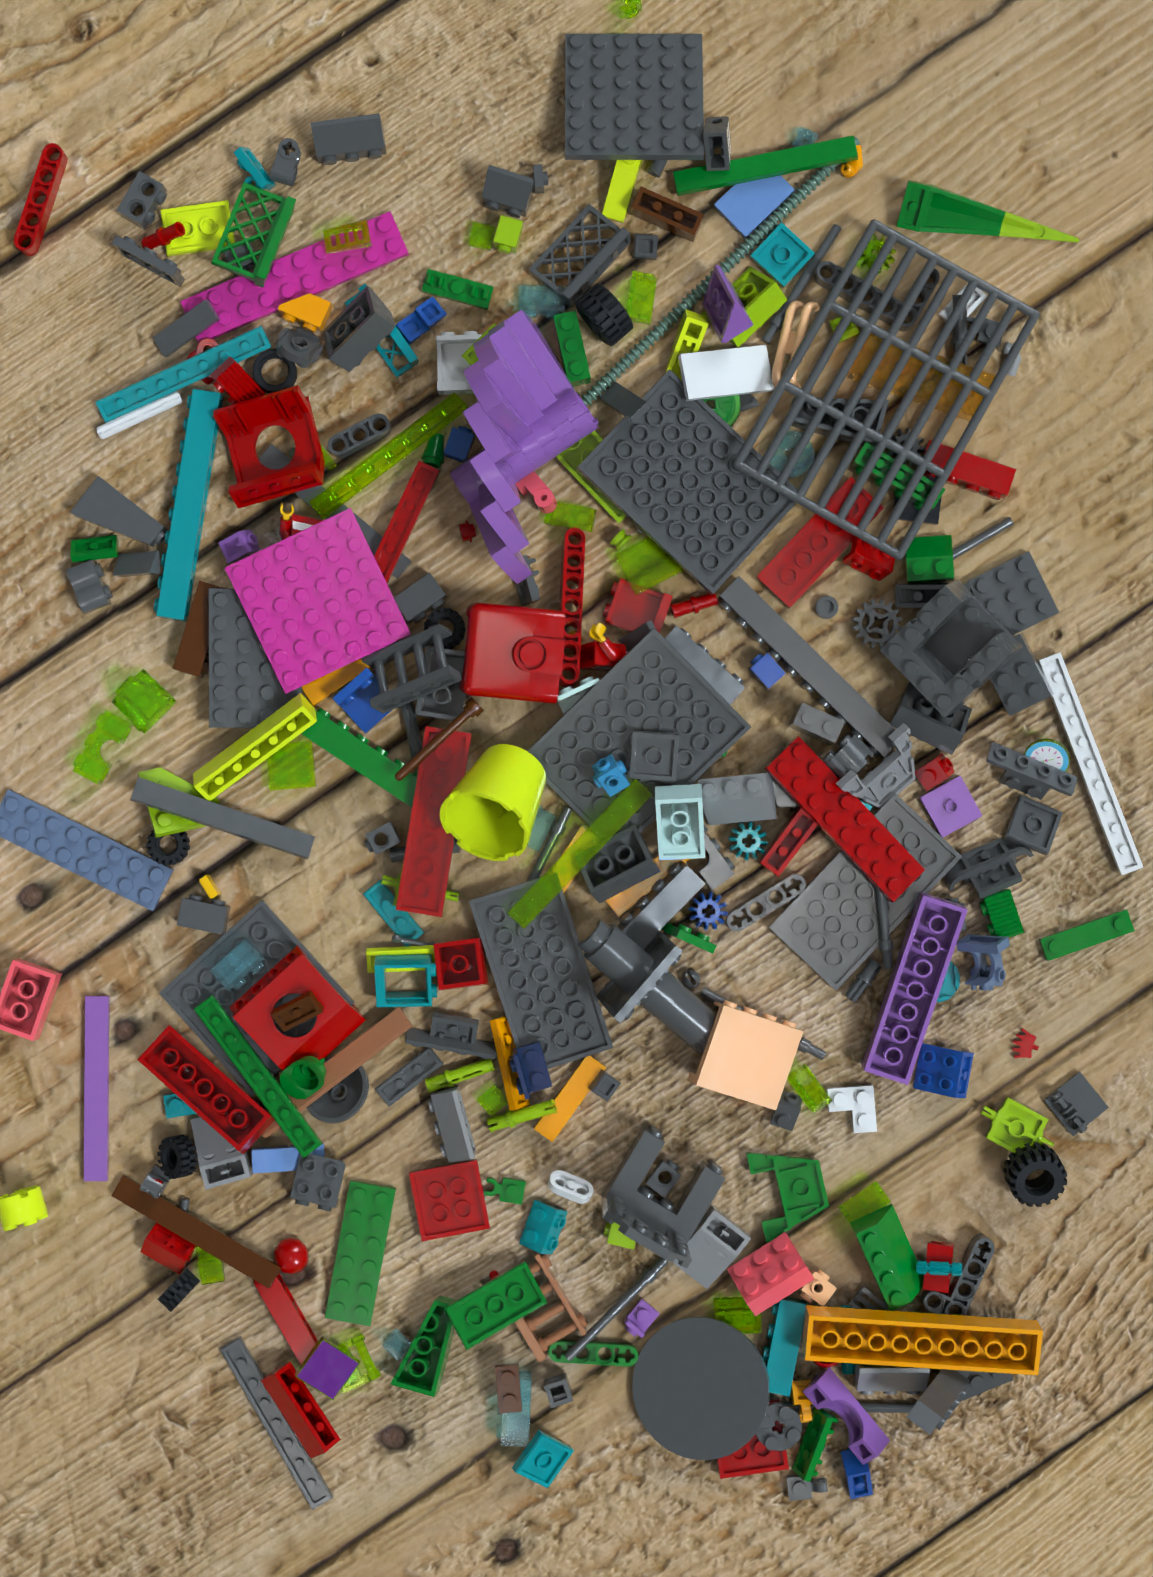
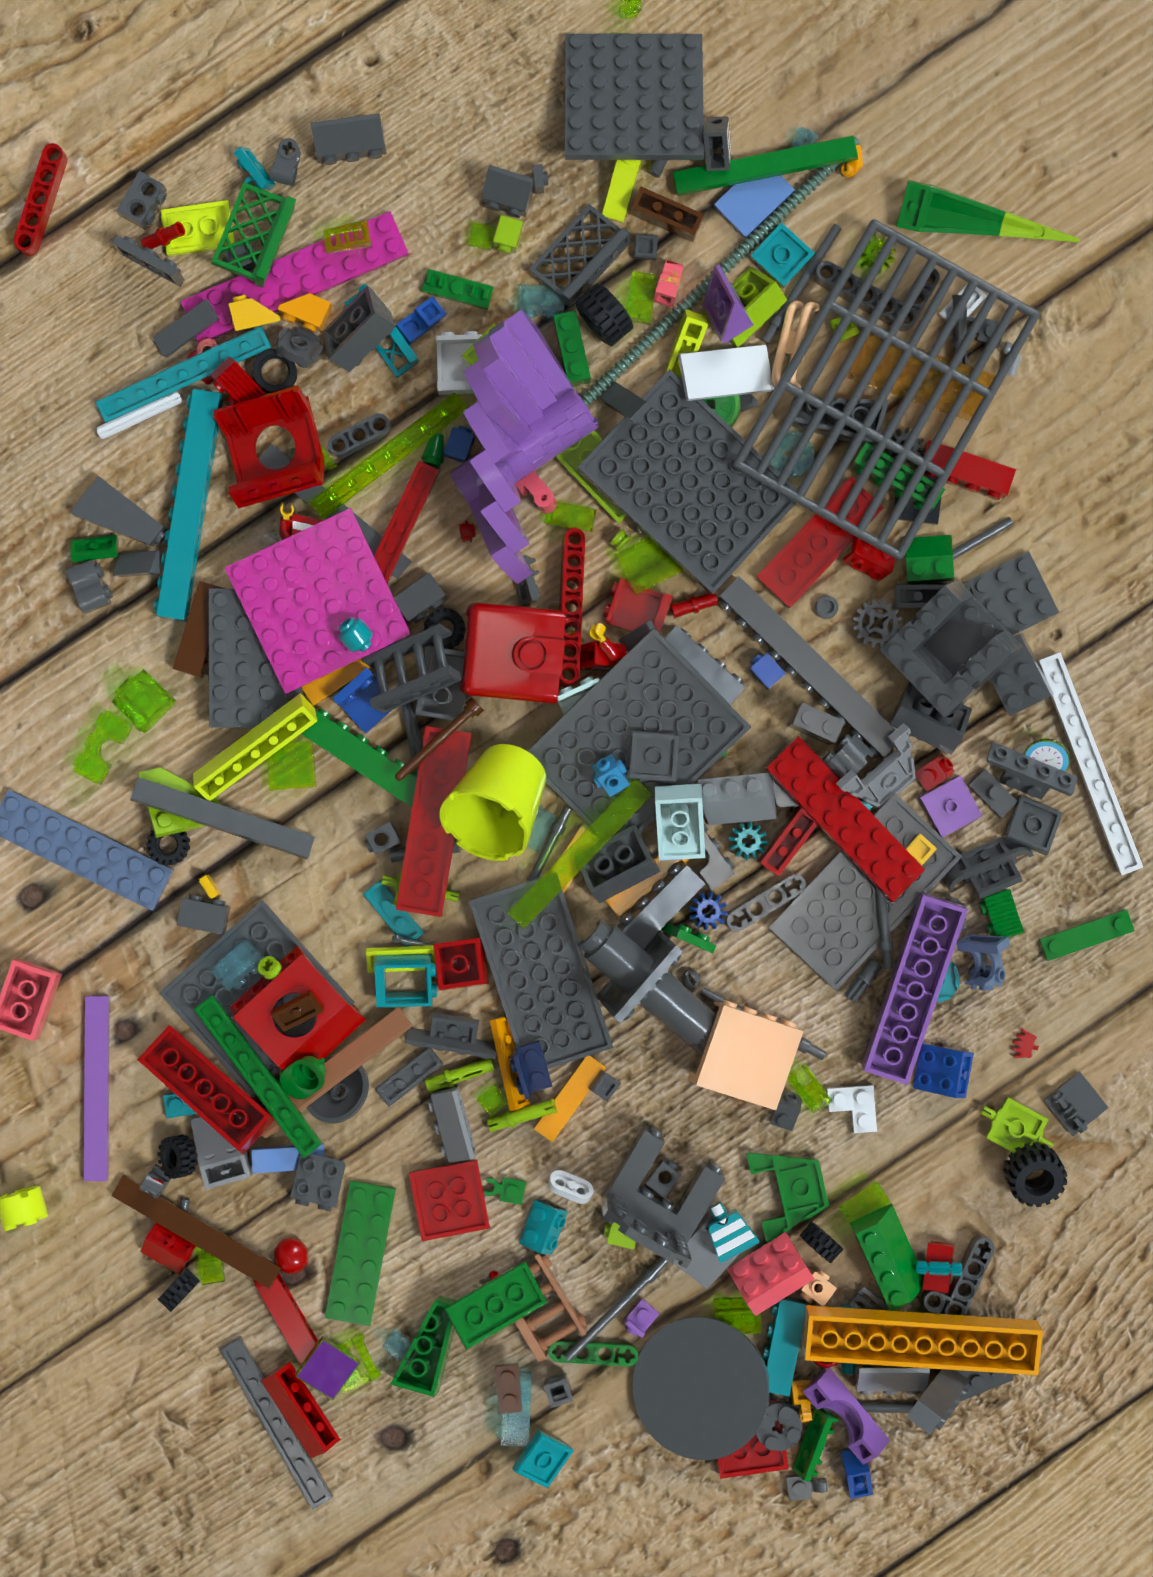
(239, 545): medium lavender bracket -> none
(250, 313): none -> yellow slope
(274, 970): none -> lime bush
(355, 634): none -> teal head
(668, 283): none -> coral leg
(729, 1232): none -> torso
(821, 1242): none -> black tyre
(920, 849): none -> yellow tile
(992, 793): none -> dark grey tile

